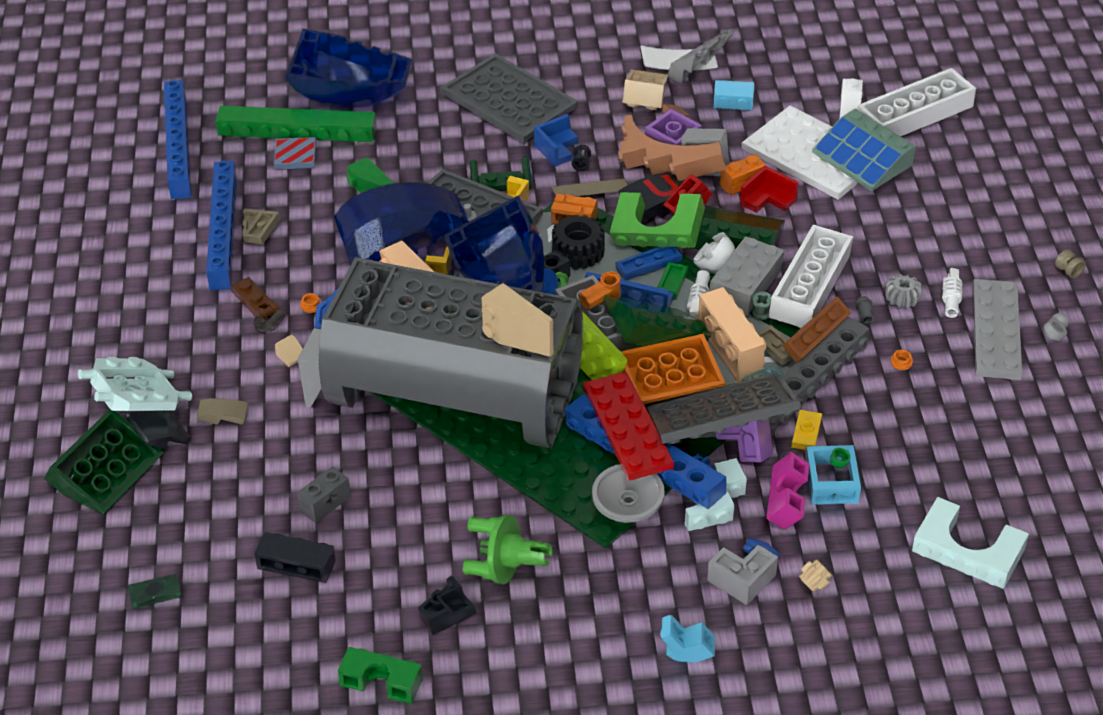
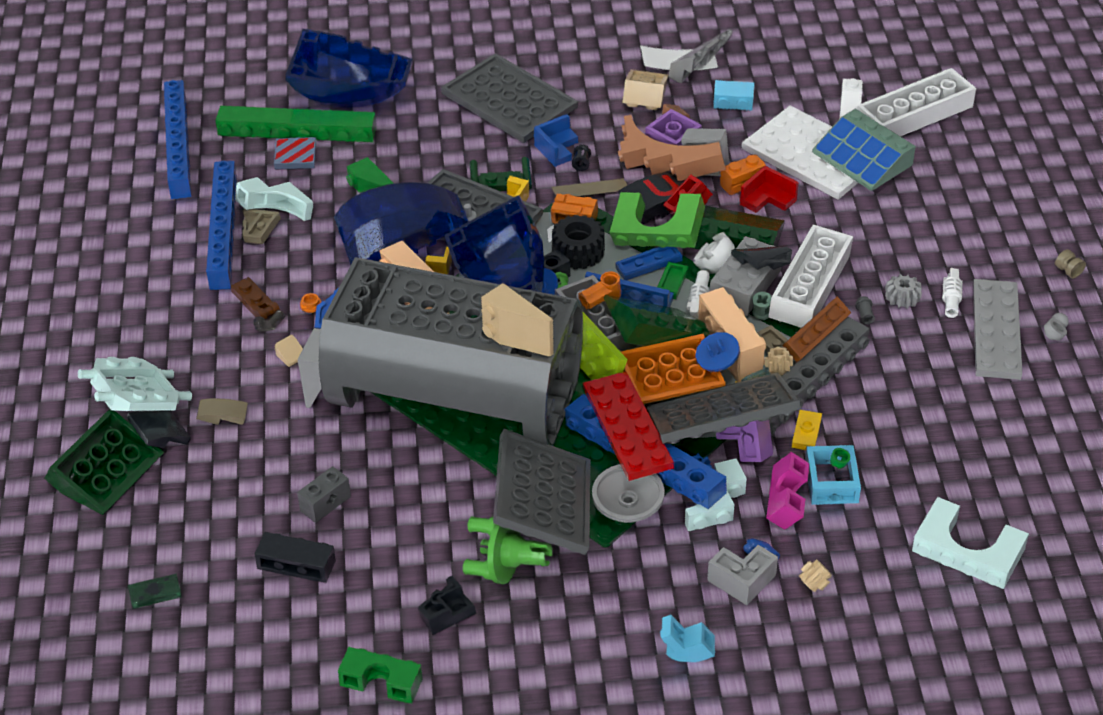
(285, 197): none -> light aqua arch
(543, 492): none -> dark grey plate
(717, 352): none -> blue piece
(761, 257): none -> black slope
(778, 360): none -> tan gear
(901, 360): orange plate -> none

